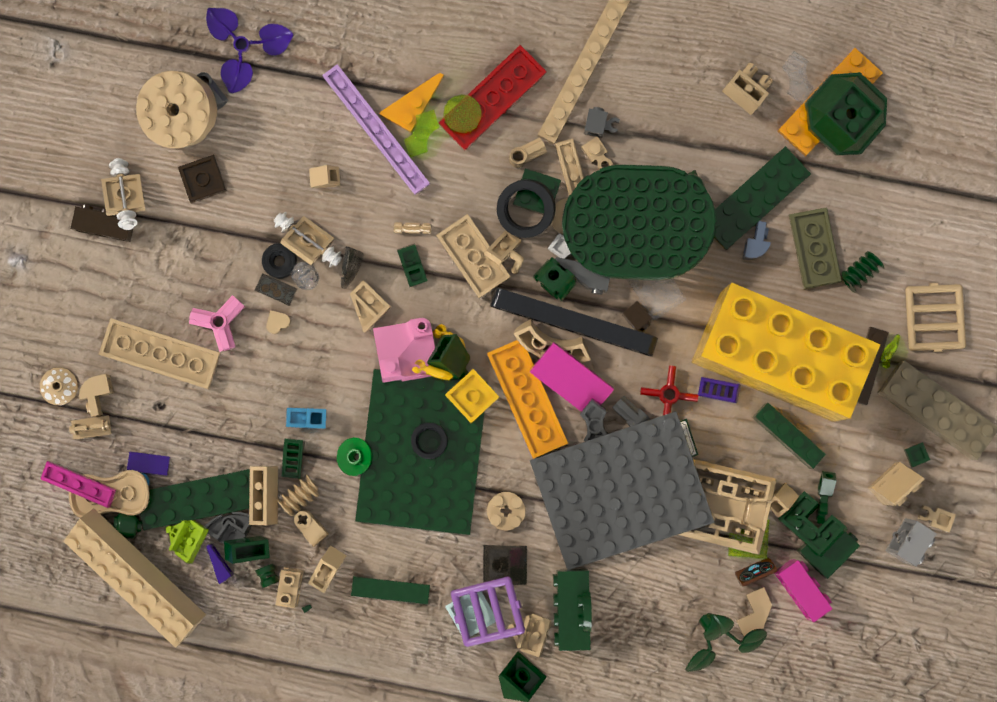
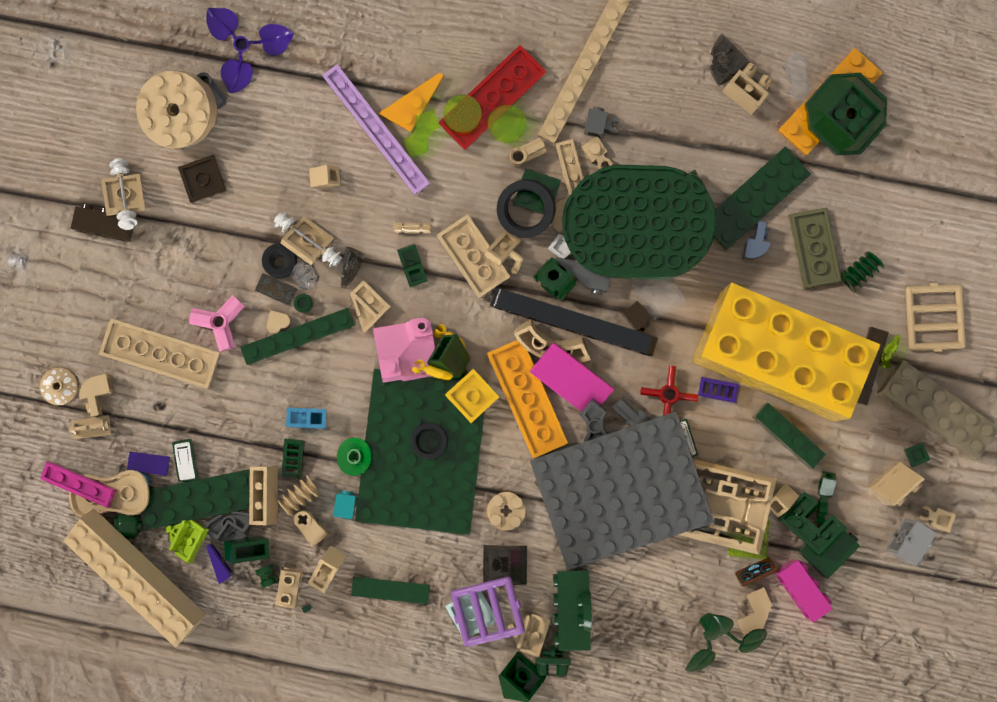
(185, 460): none -> white slope
(297, 336): none -> dark green plate
(303, 303): none -> dark green plate
(345, 505): none -> teal brick
(507, 123): none -> clear neon green tile
(560, 664): none -> dark green hips
(726, 60): none -> clear smoke brick

